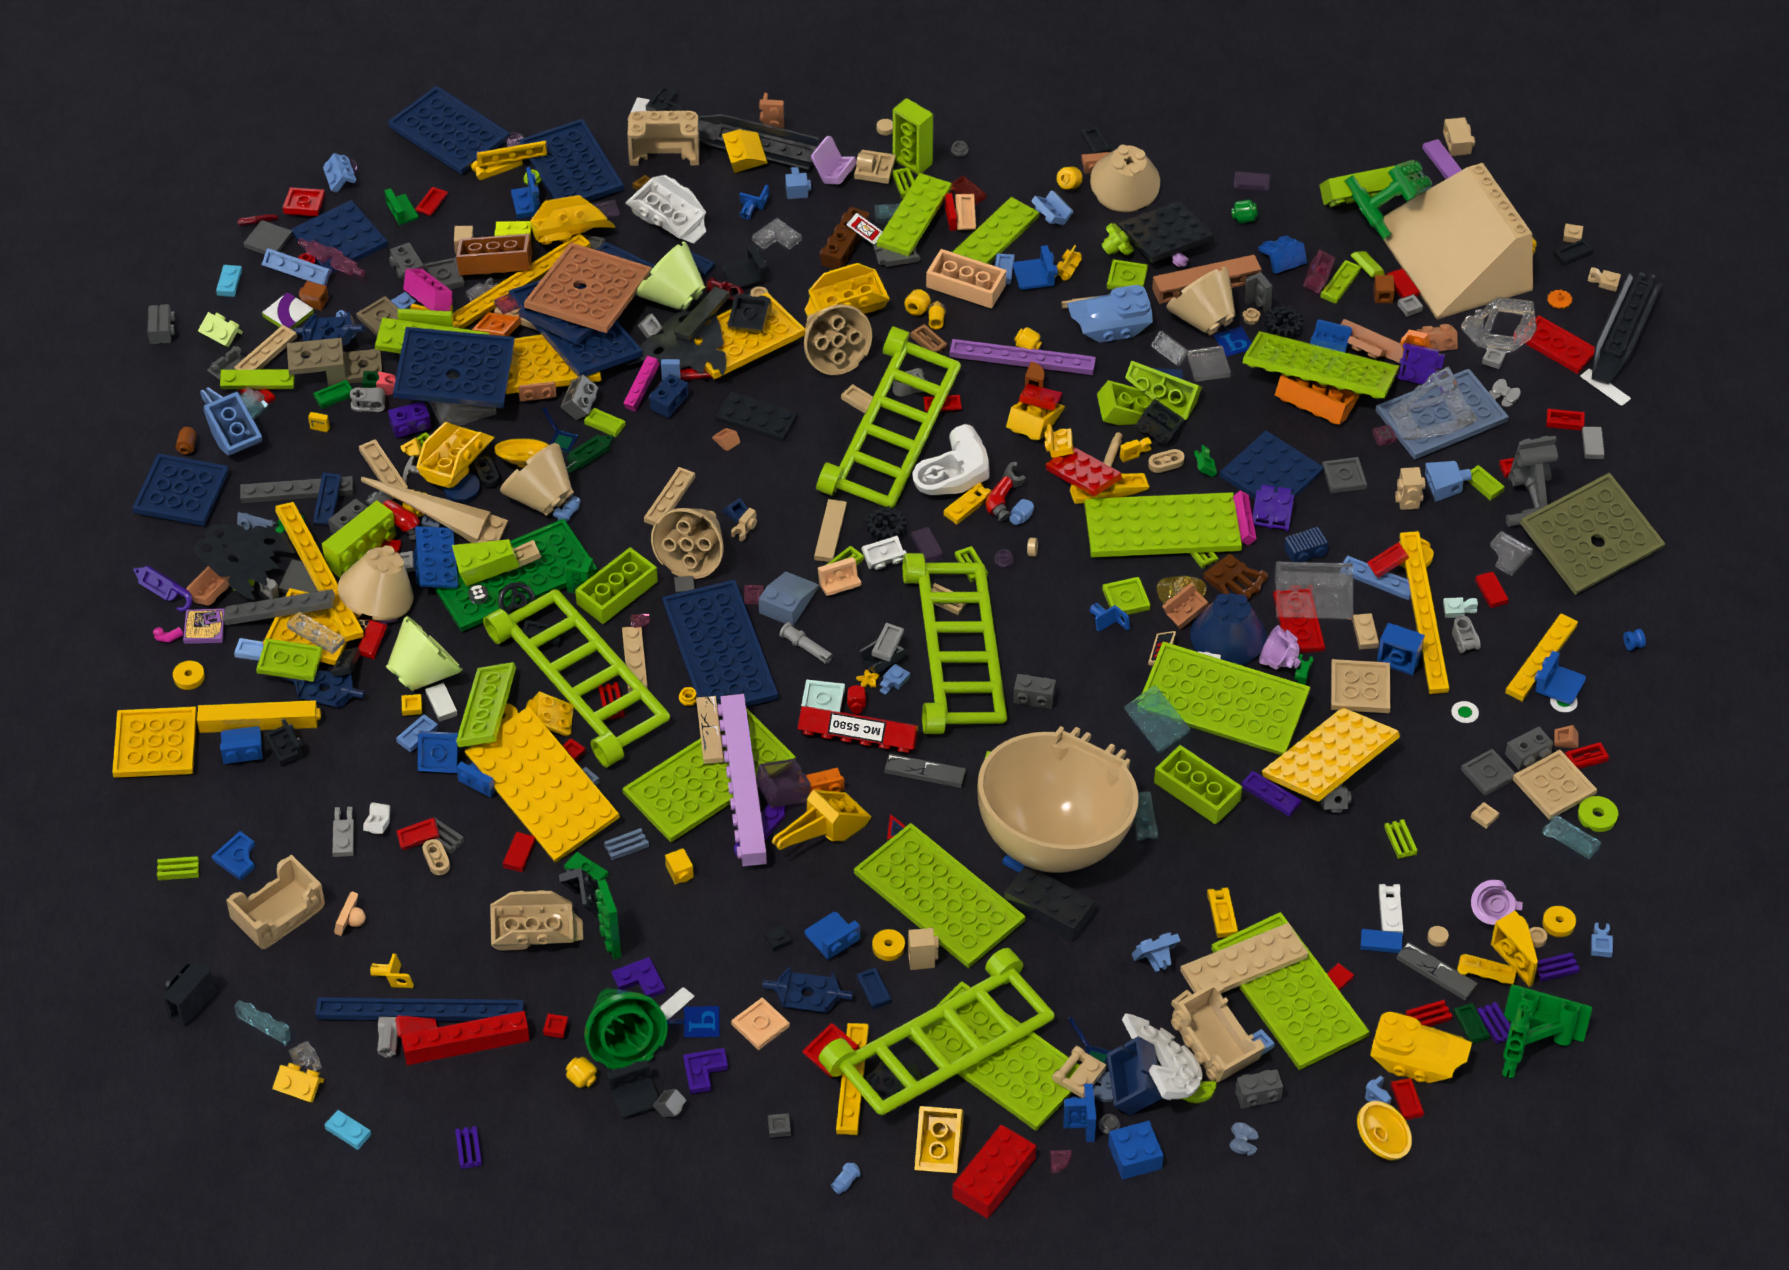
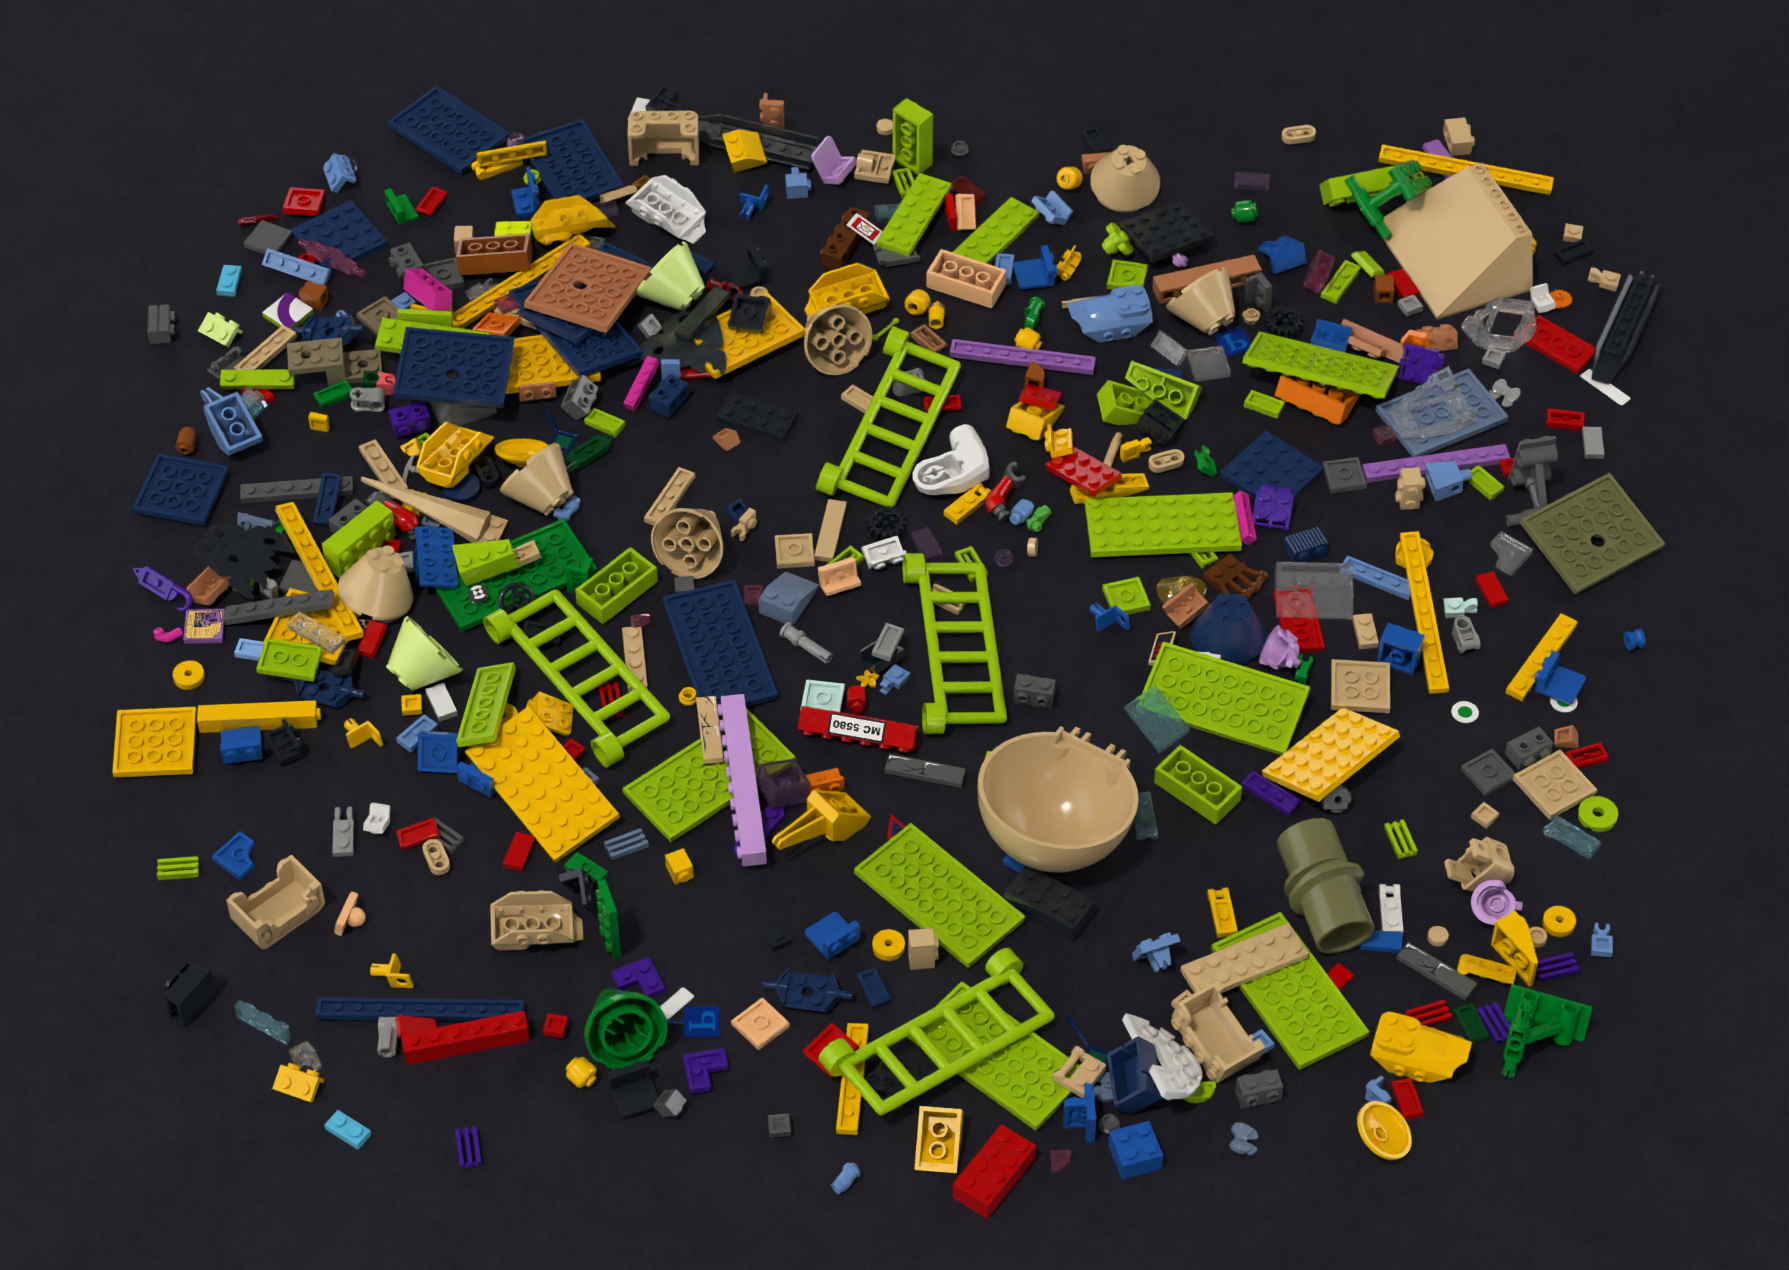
(359, 734): none -> yellow bracket
(618, 193): none -> tan tile
(775, 232): clear plate -> none
(794, 550): none -> tan tile
(875, 338): none -> lime hinge
(1032, 312): none -> green connector
(1038, 518): none -> bright green arm
(1264, 404): none -> lime tile
(1298, 134): none -> tan plate
(1324, 886): none -> olive piece
(1388, 560): red tile -> none
(1451, 166): none -> yellow plate
(1464, 458): none -> medium lavender plate
(1484, 858): none -> tan piece
(1542, 300): none -> white bracket

